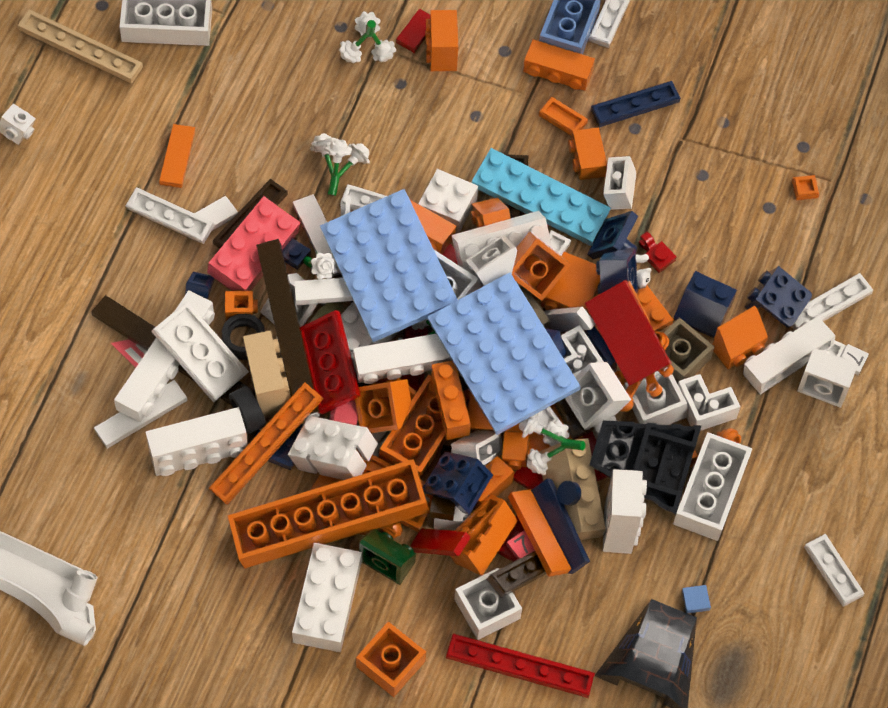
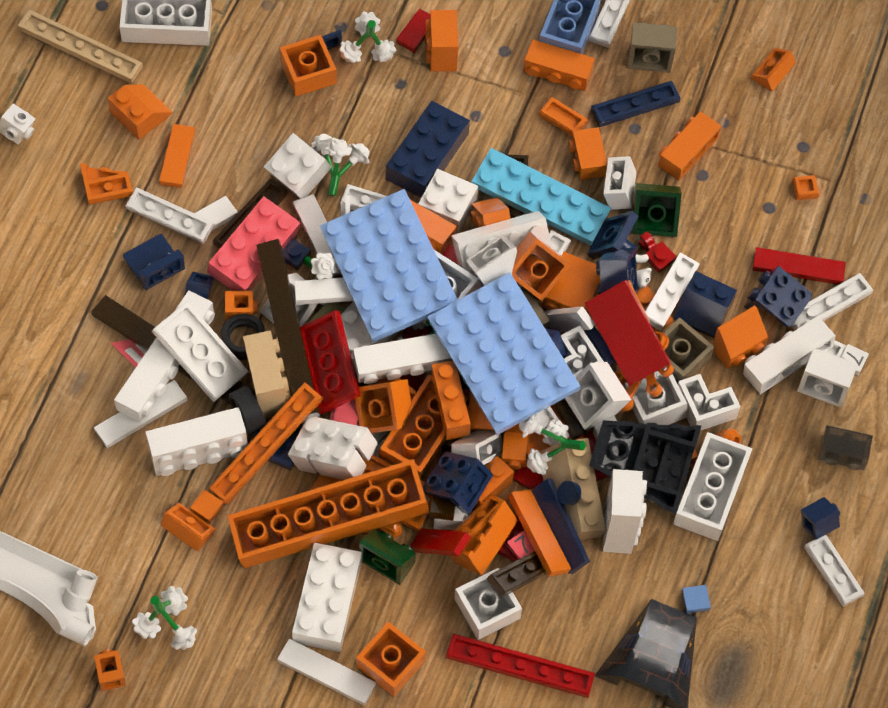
(105, 184): none -> orange wing
(111, 679): none -> orange brick
(138, 109): none -> orange slope
(154, 261): none -> dark blue bracket
(173, 603): none -> white plant
(187, 526): none -> orange slope
(207, 506): none -> orange tile
(297, 166): none -> white brick
(308, 65): none -> orange brick
(326, 672): none -> white tile
(333, 39): none -> dark blue slope
(427, 148): none -> dark blue brick
(652, 47): none -> dark tan brick
(657, 209): none -> dark green slope
(671, 290): none -> white tile
(689, 145): none -> orange brick
(774, 68): none -> orange slope
(800, 265): none -> red tile
(820, 518): none -> dark blue brick
(845, 448): none -> clear smoke brick

